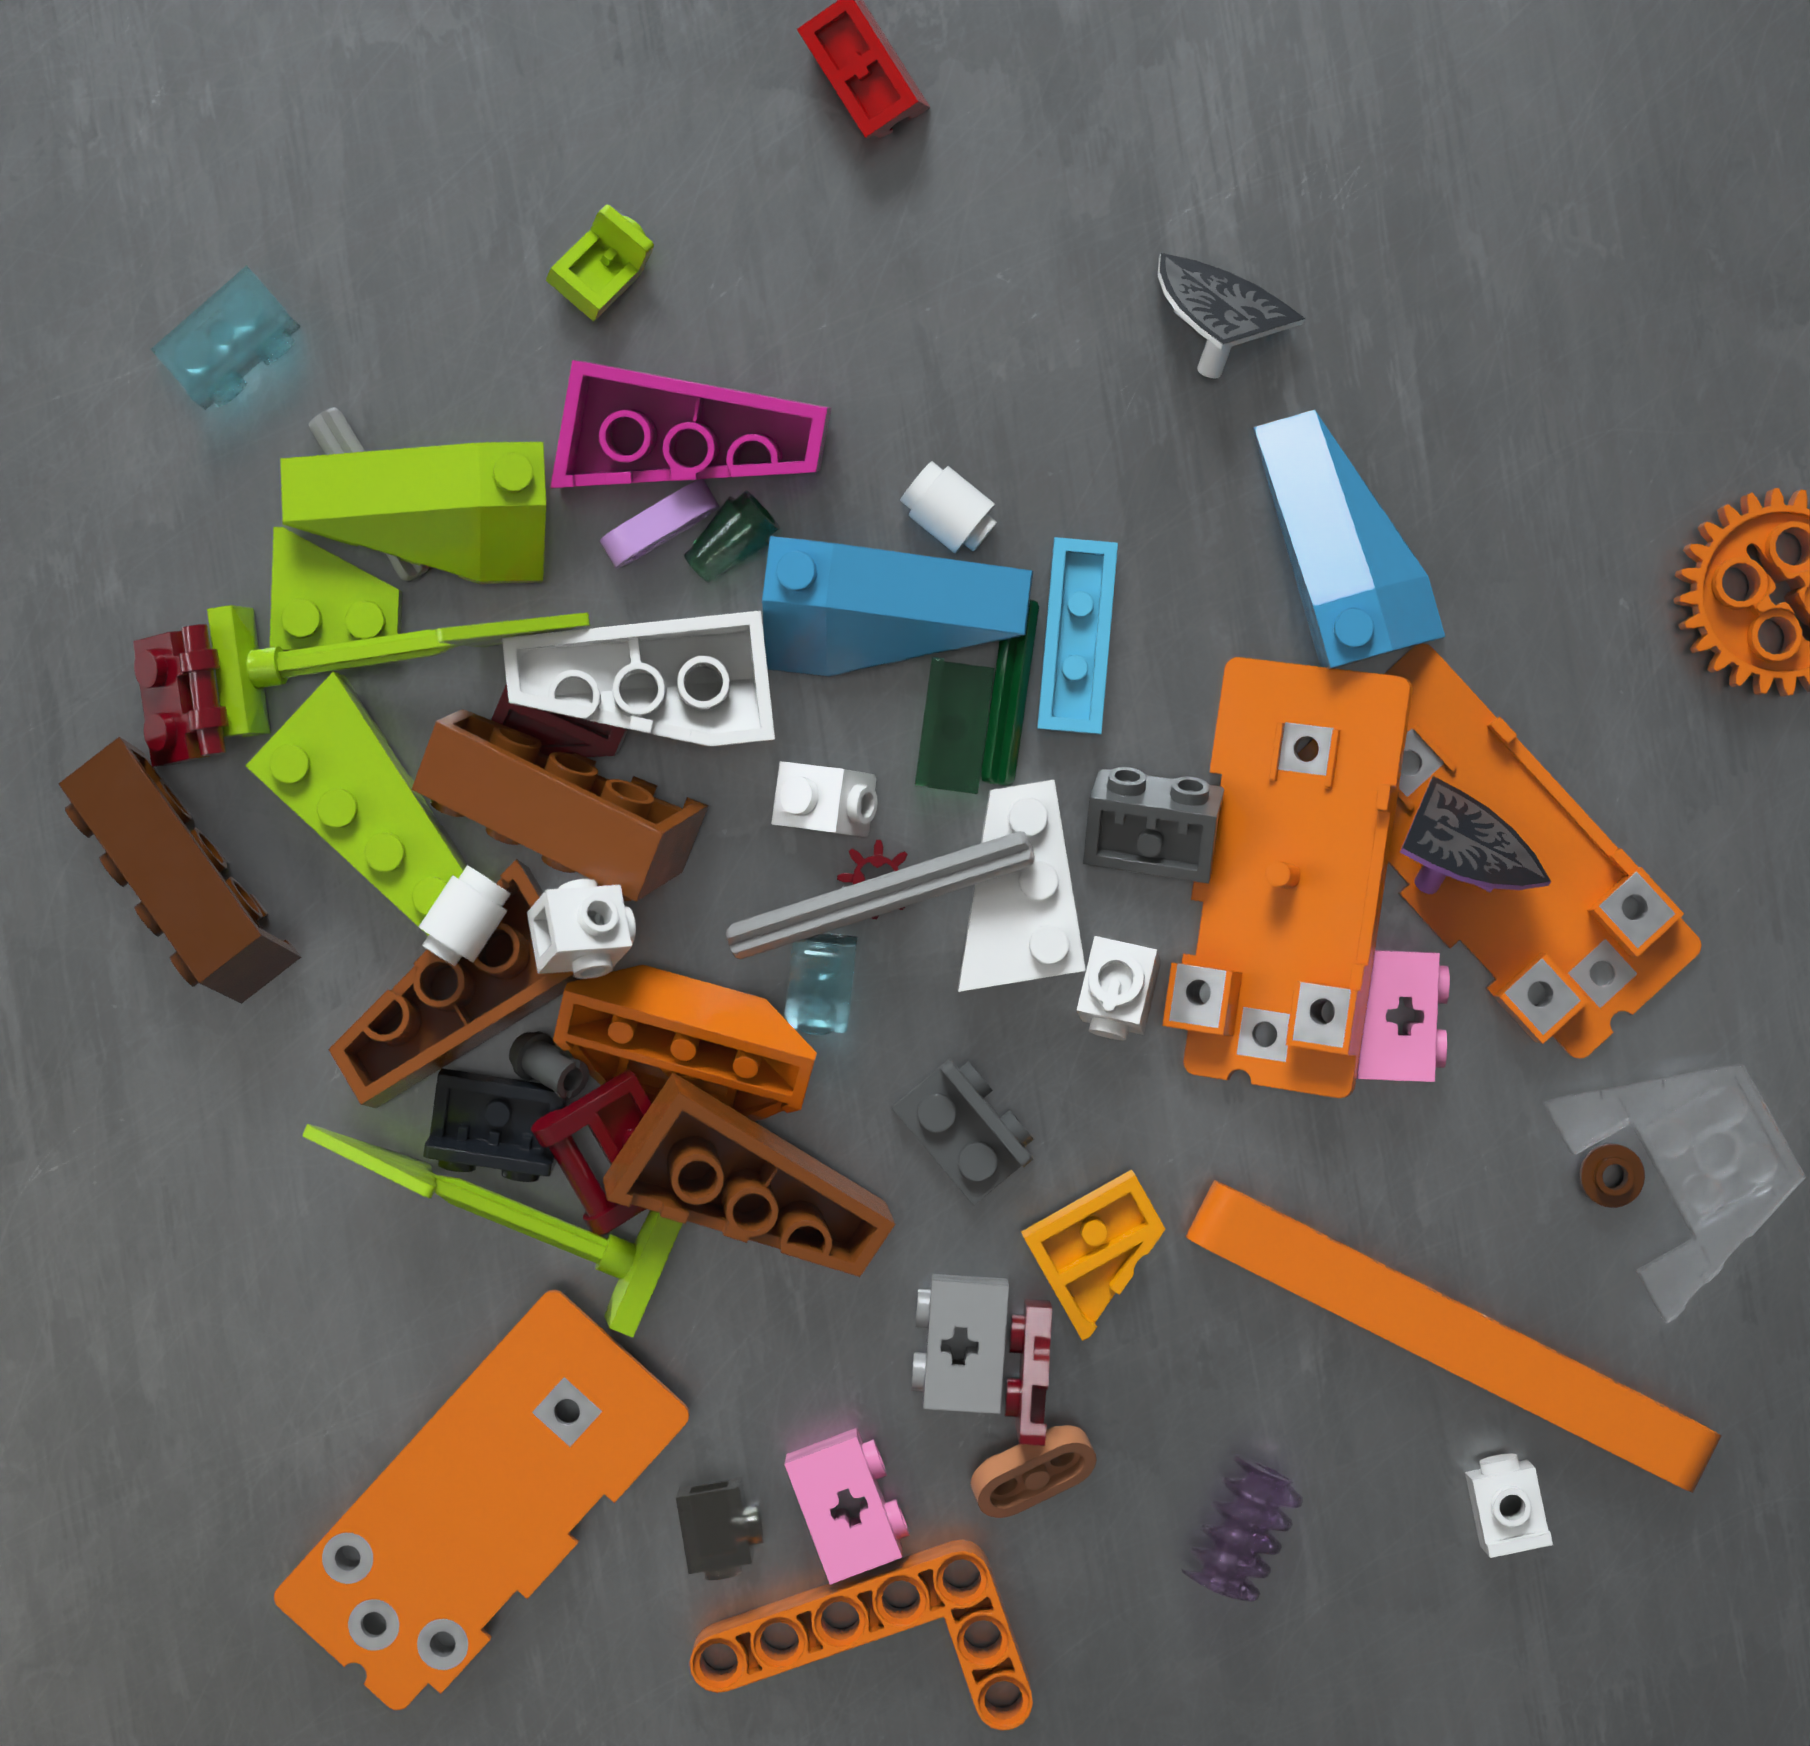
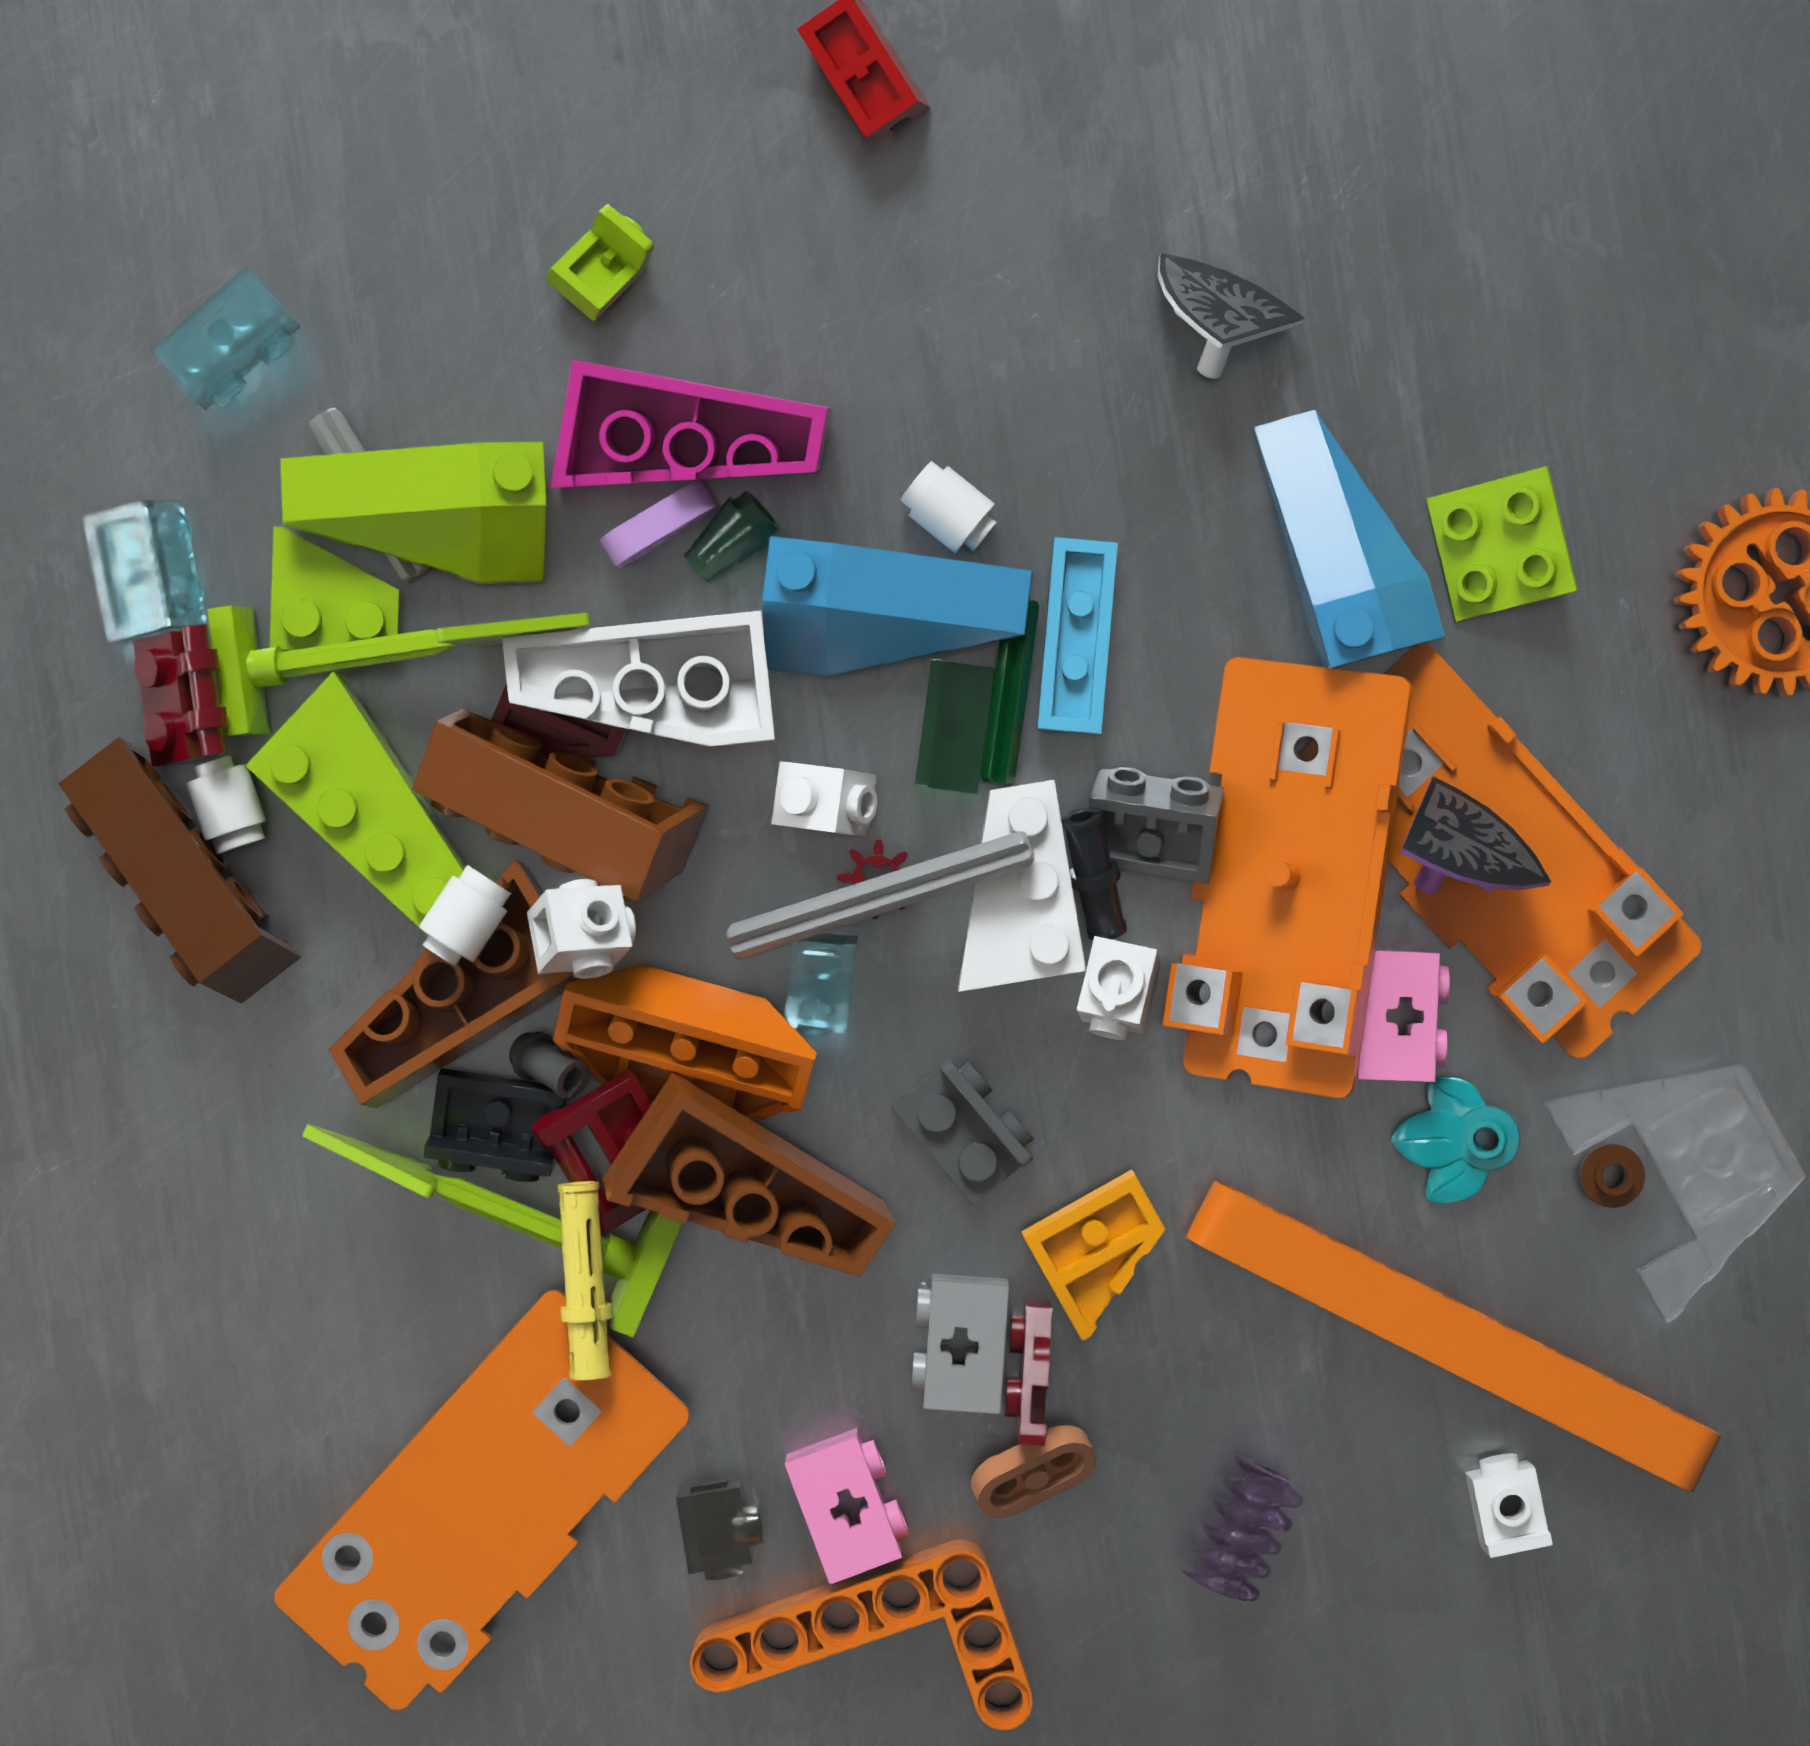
(144, 568): none -> clear light blue bracket
(226, 804): none -> white brick
(584, 1281): none -> light yellow pin
(1094, 873): none -> black pin
(1448, 1143): none -> teal plate
(1502, 544): none -> lime hinge

